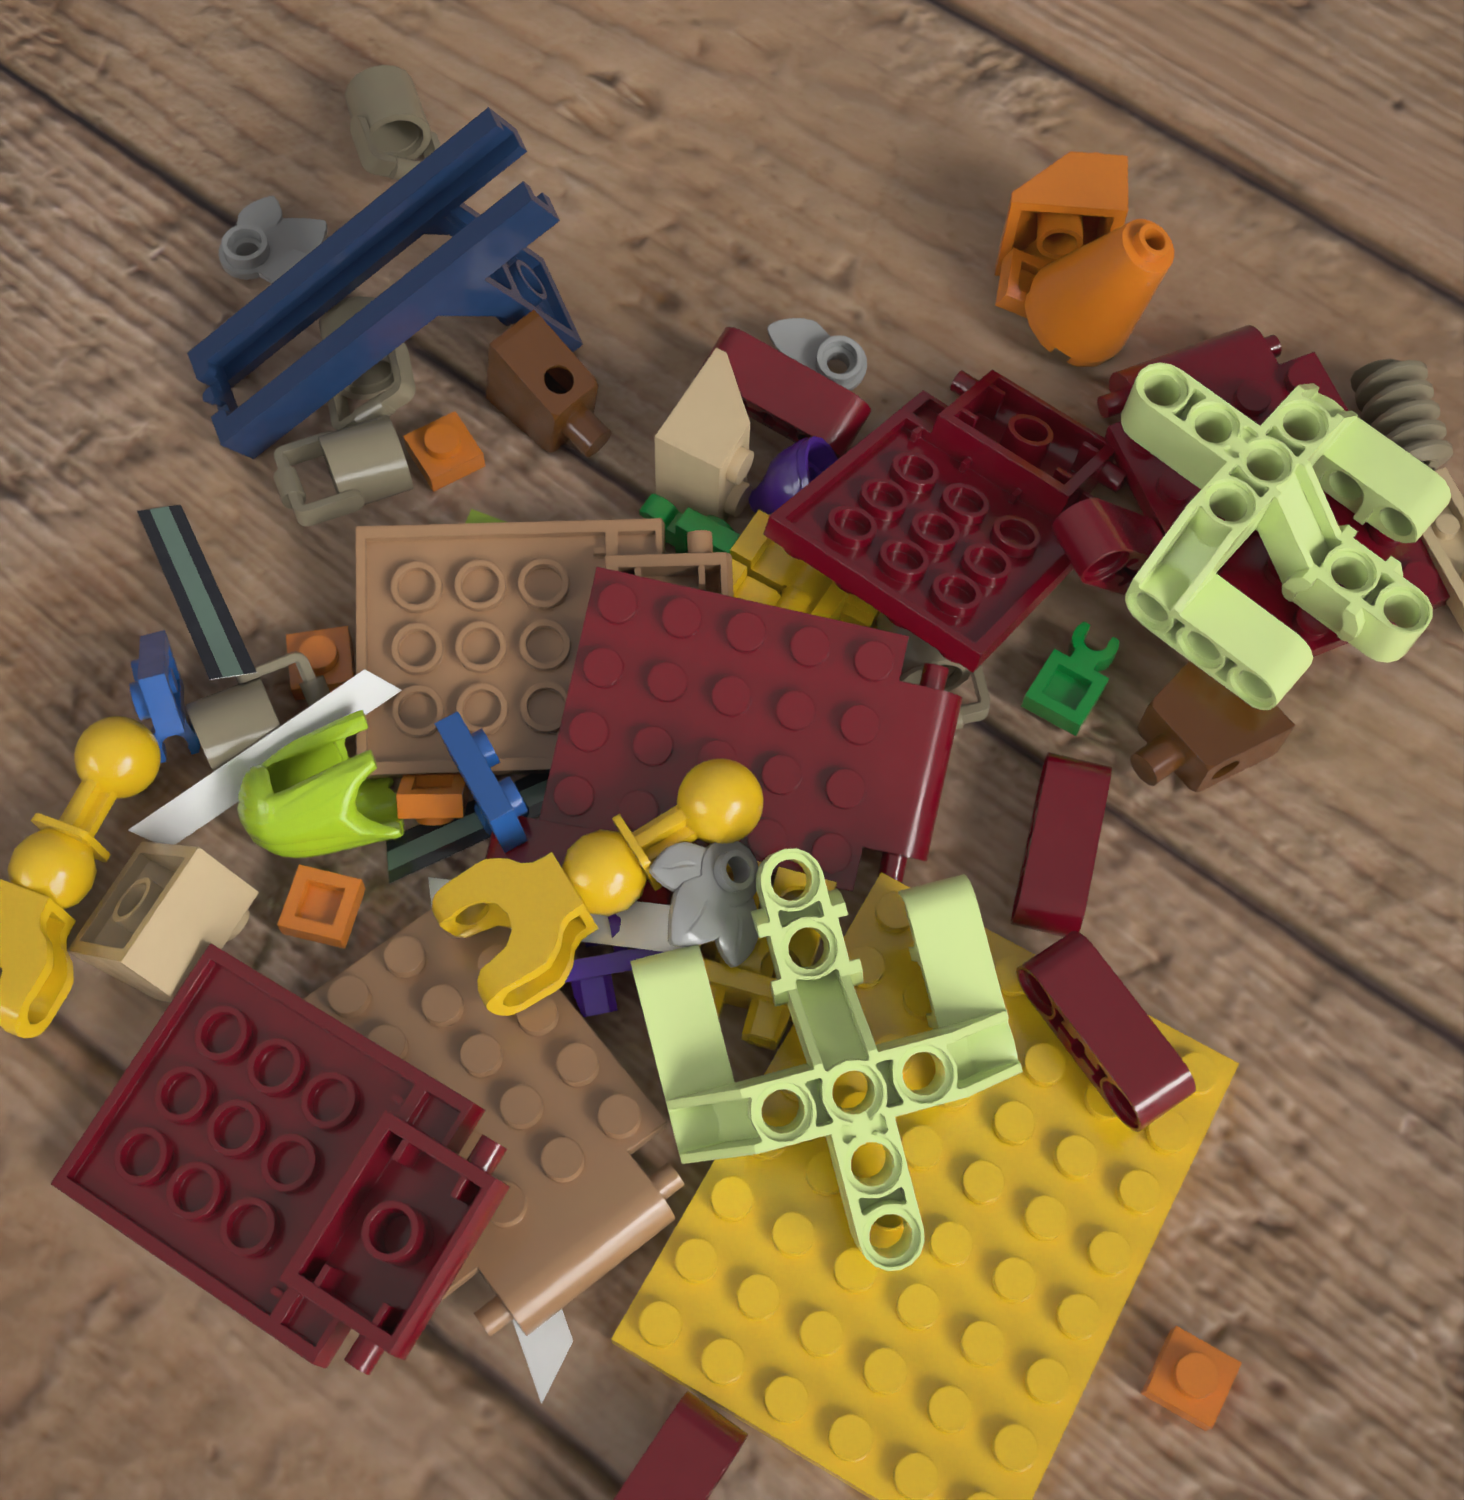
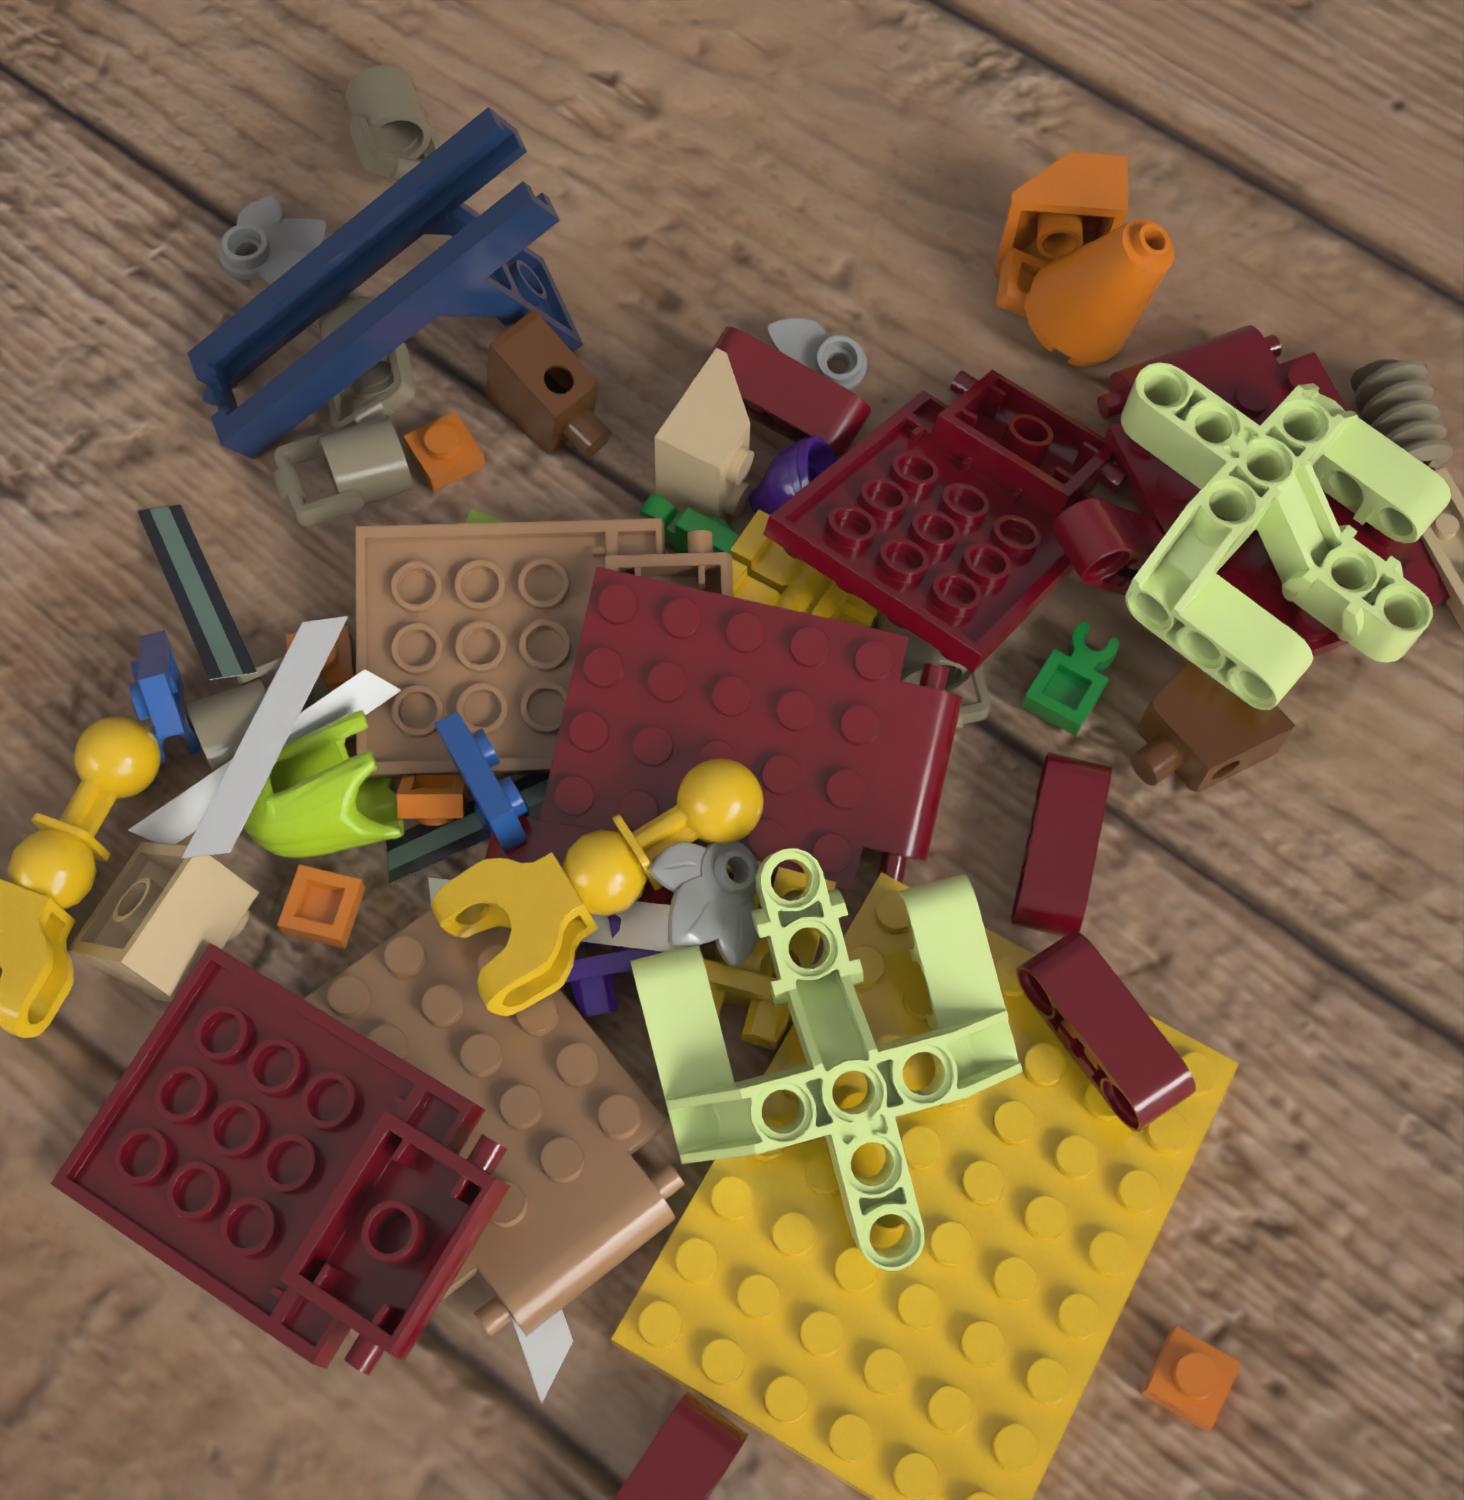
(265, 738): none -> white sticker

